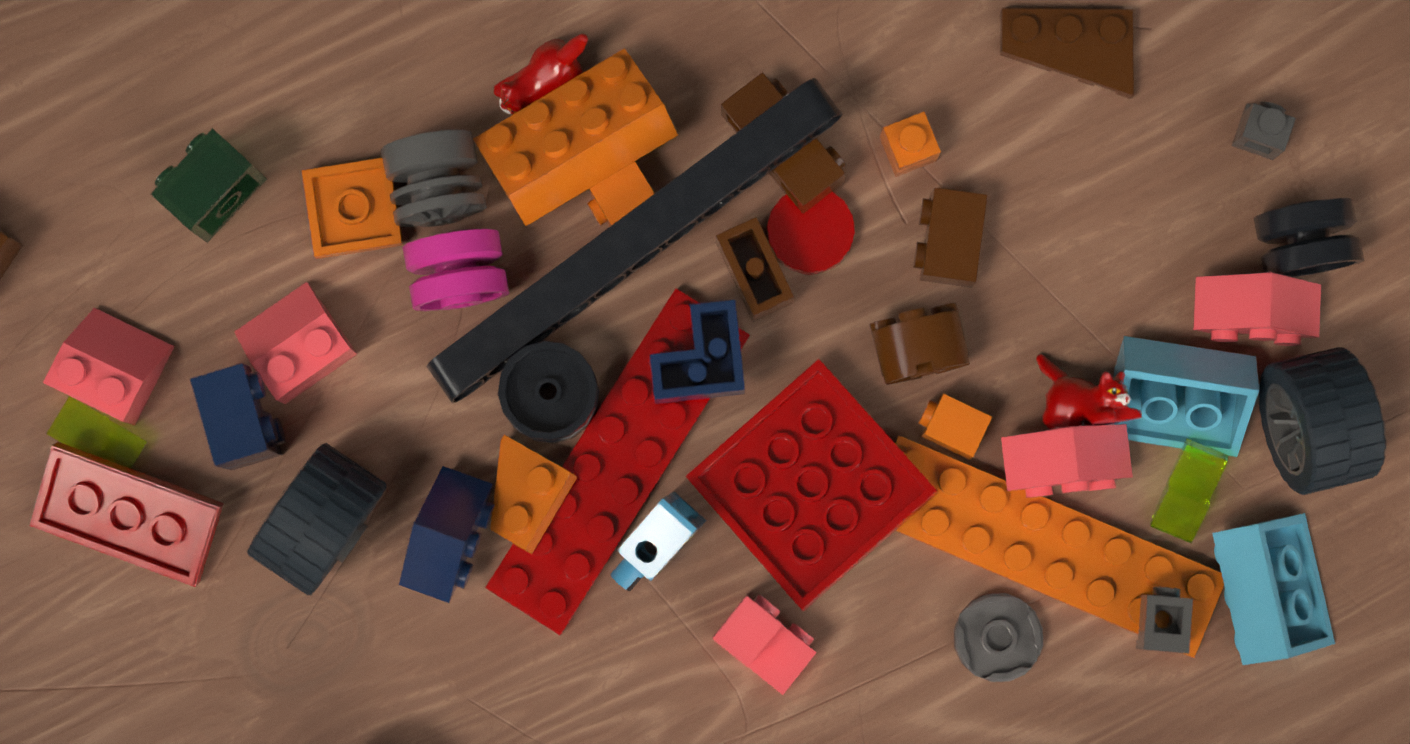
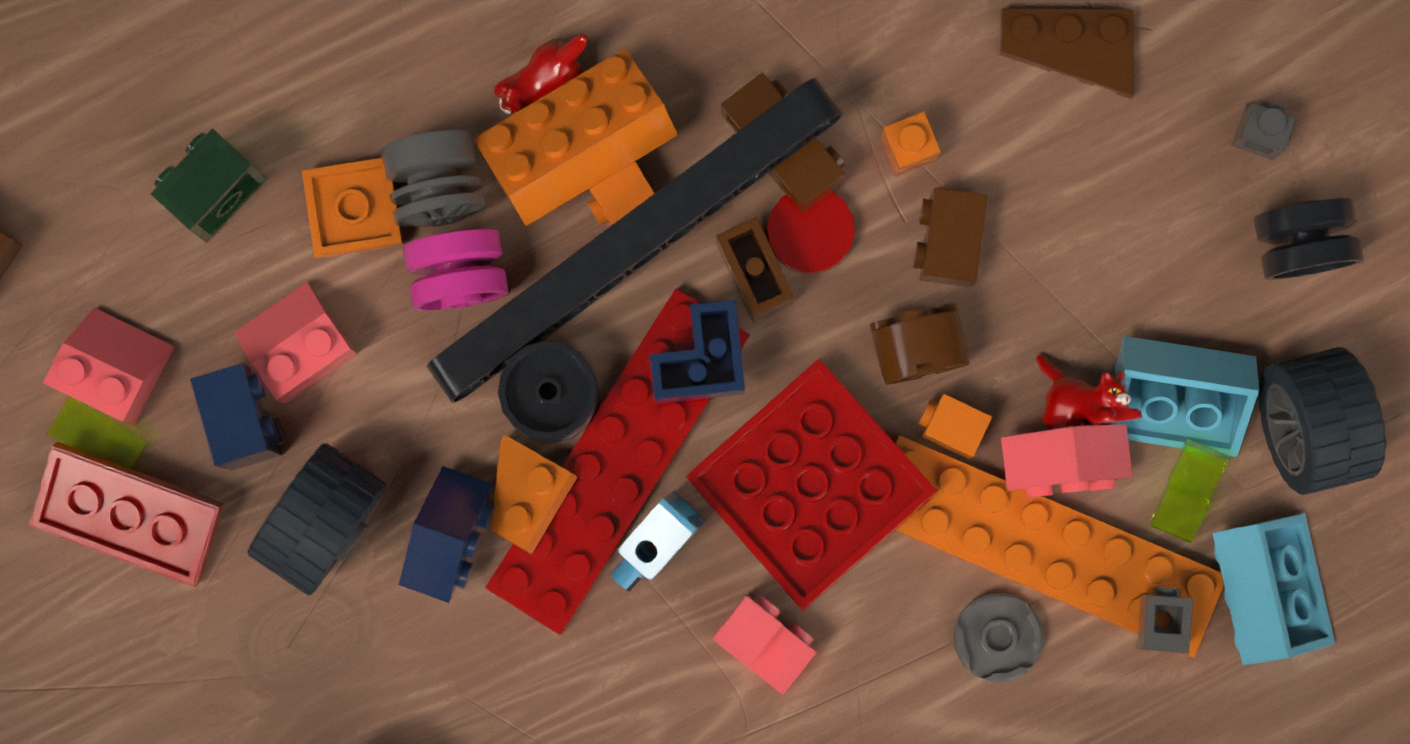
(1257, 305): coral brick -> none

